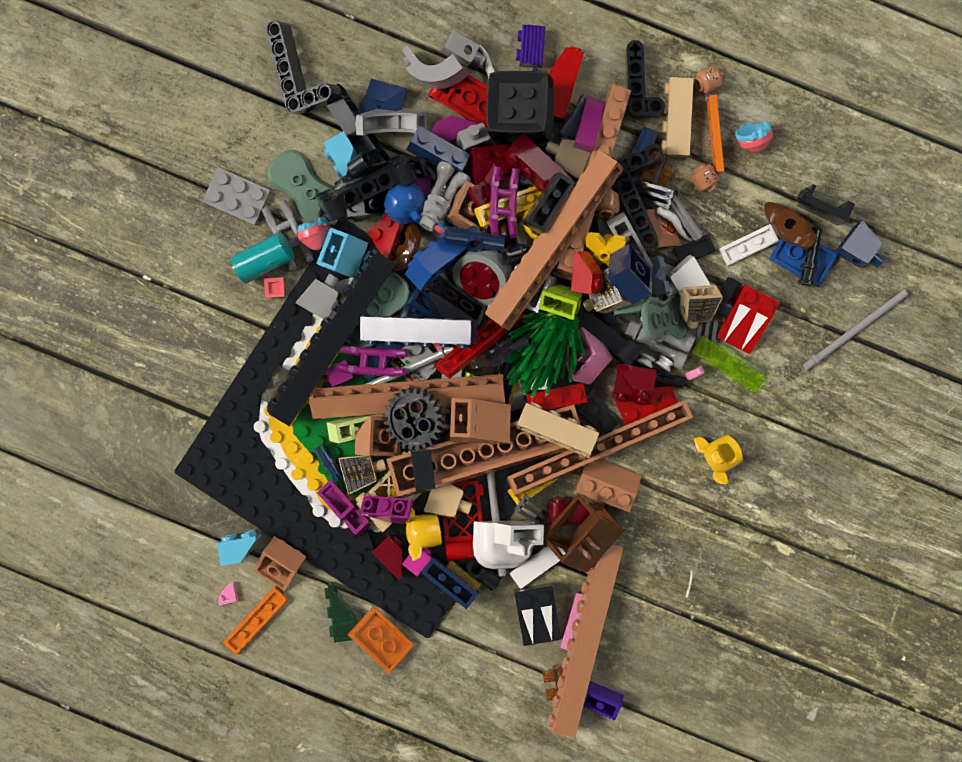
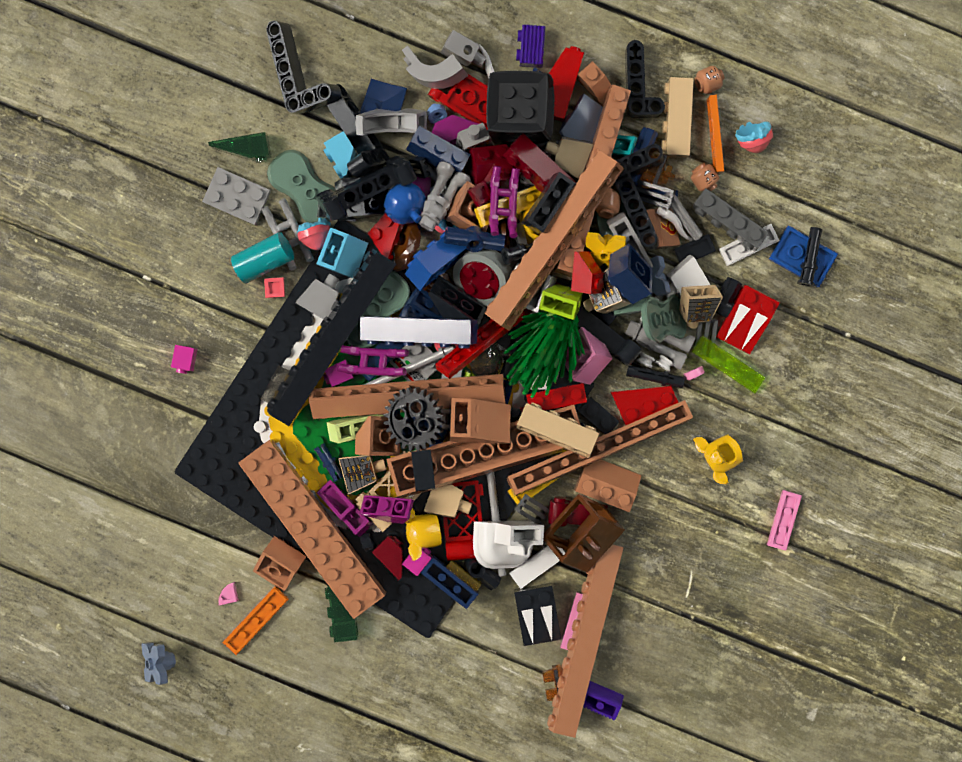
(157, 662): none -> sand blue plant
(184, 359): none -> dark pink brick
(236, 549): medium azure slope -> none
(251, 147): none -> clear green slope
(312, 528): none -> nougat brick
(381, 639): orange tile -> none
(436, 113): none -> medium blue tile
(504, 350): black piece -> none
(589, 124): magenta slope -> none
(594, 82): none -> nougat slope
(624, 145): none -> teal slope
(634, 384): dark red slope -> none
(729, 219): none -> dark grey brick
(784, 520): none -> bright pink tile
(800, 235): reddish brown piece -> none
(815, 359): light grey bar -> none
(824, 210): black panel -> none
(860, 247): torso -> none

